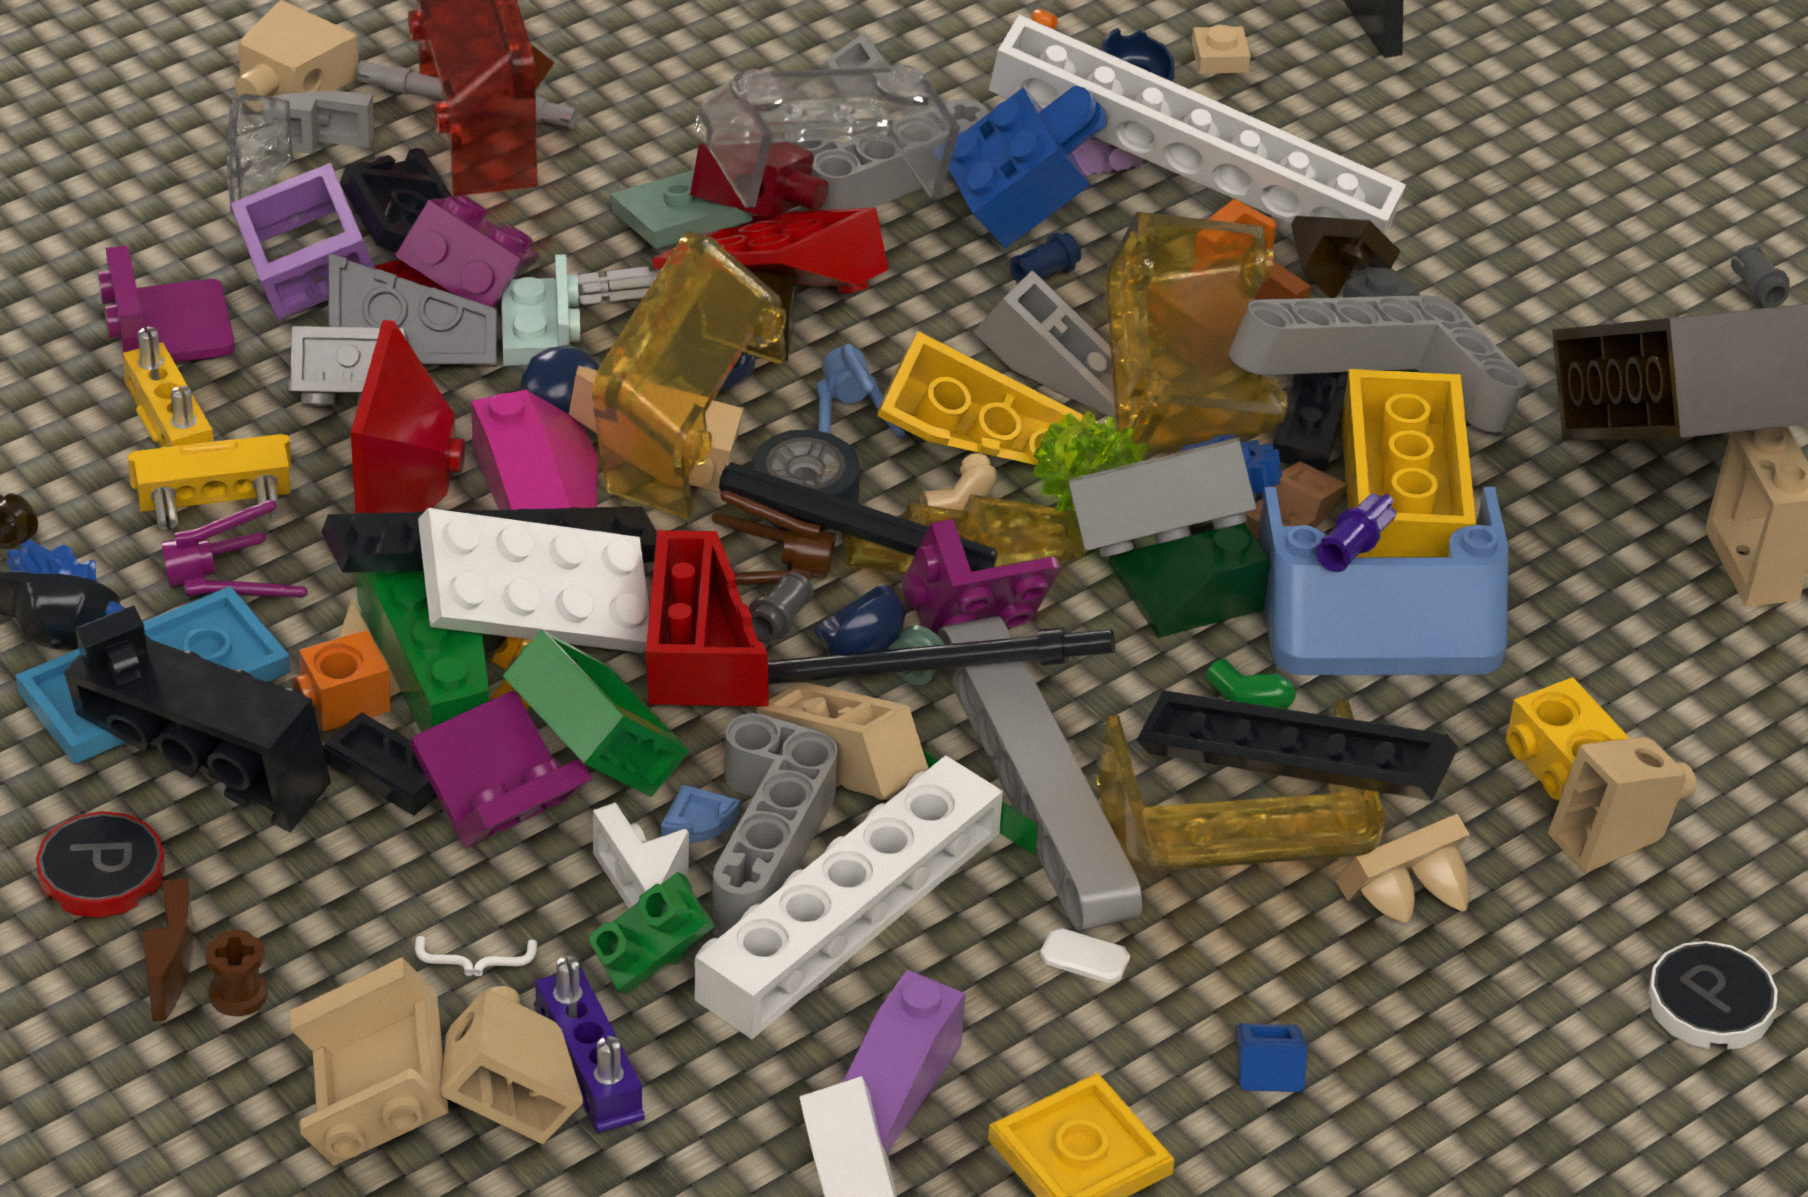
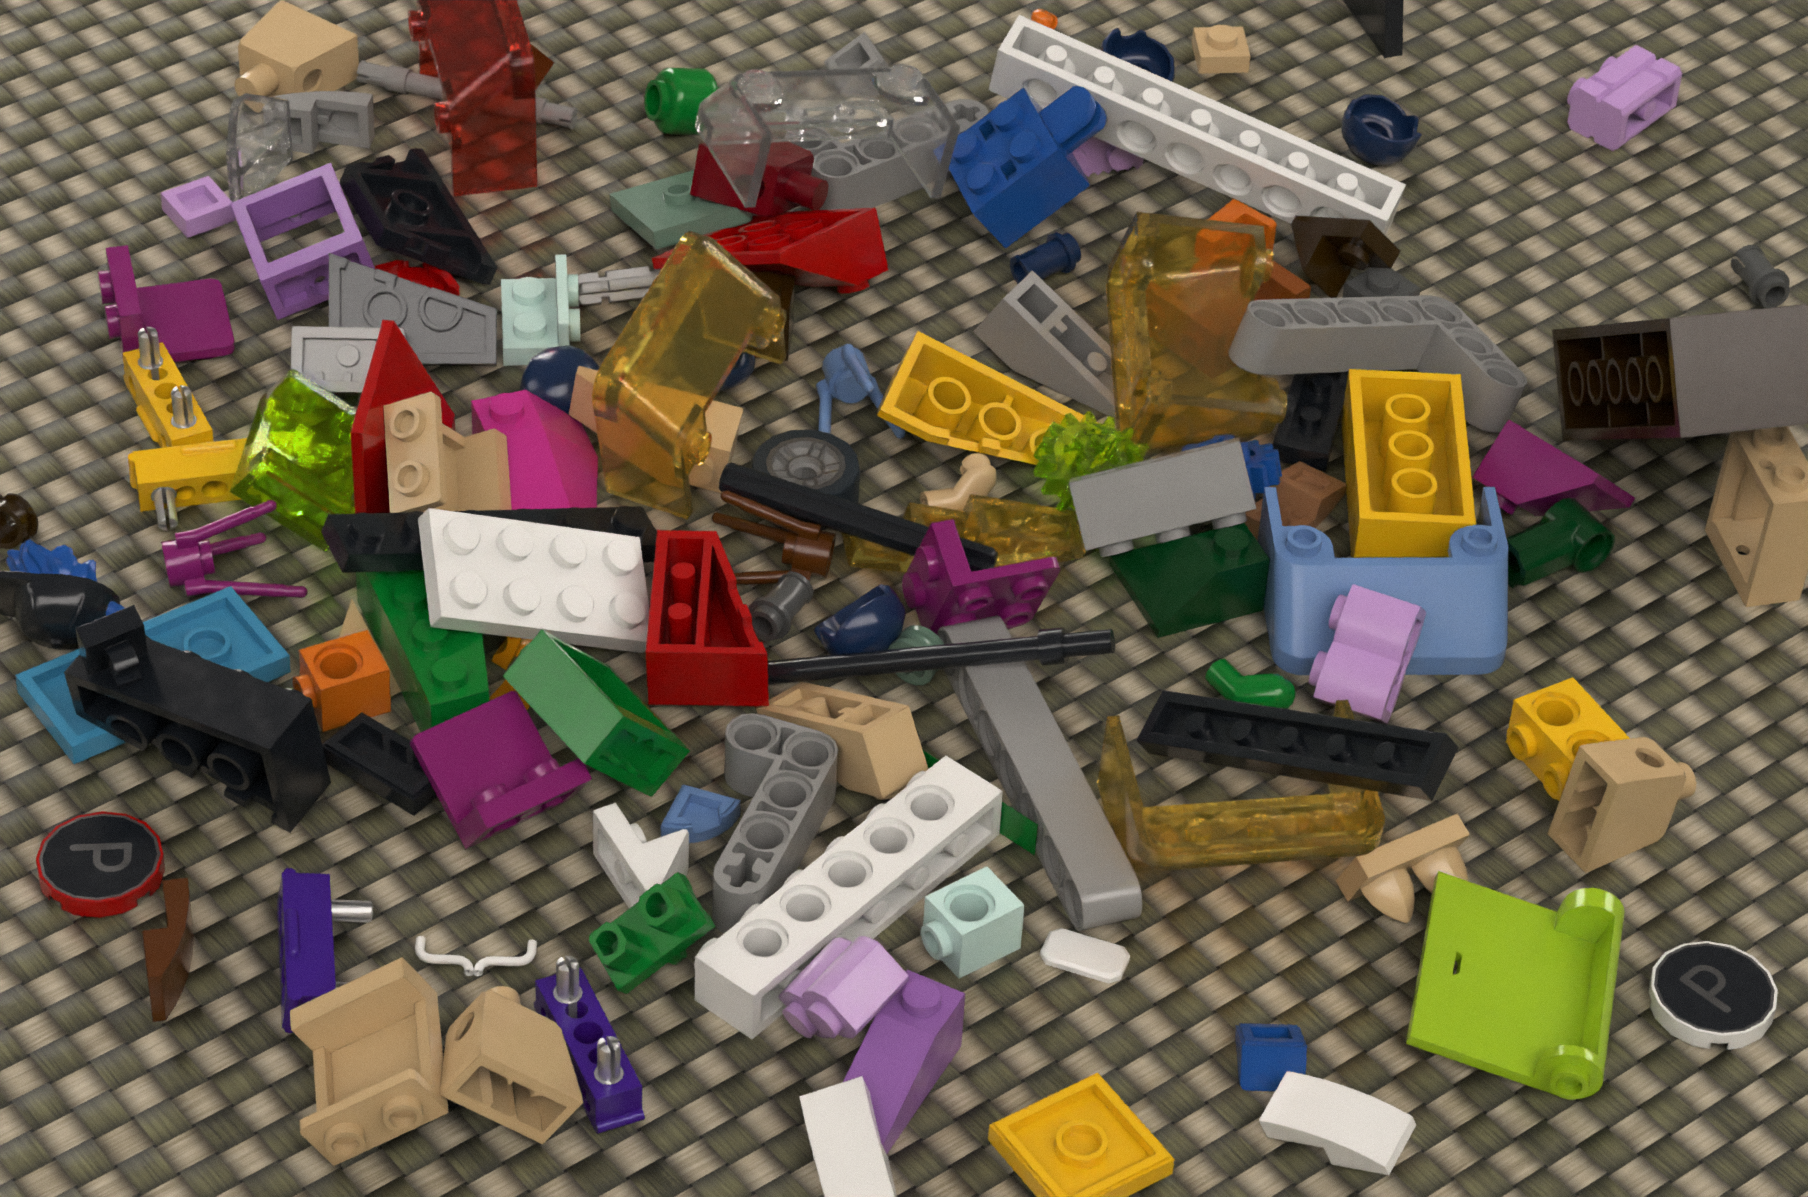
(197, 206): none -> lavender plate
(237, 984): reddish brown bush -> none
(299, 456): none -> clear neon green panel
(307, 937): none -> dark purple piece
(437, 465): none -> tan panel
(465, 250): magenta bracket -> none
(675, 98): none -> green head
(842, 988): none -> lavender brick
(972, 922): none -> light aqua brick
(1345, 1122): none -> white slope
(1355, 532): dark purple axle -> none
(1367, 653): none -> lavender brick
(1379, 130): none -> dark blue hair
(1526, 988): none -> lime door
(1538, 475): none -> magenta slope
(1562, 539): none -> dark green piece
(1623, 97): none -> lavender brick

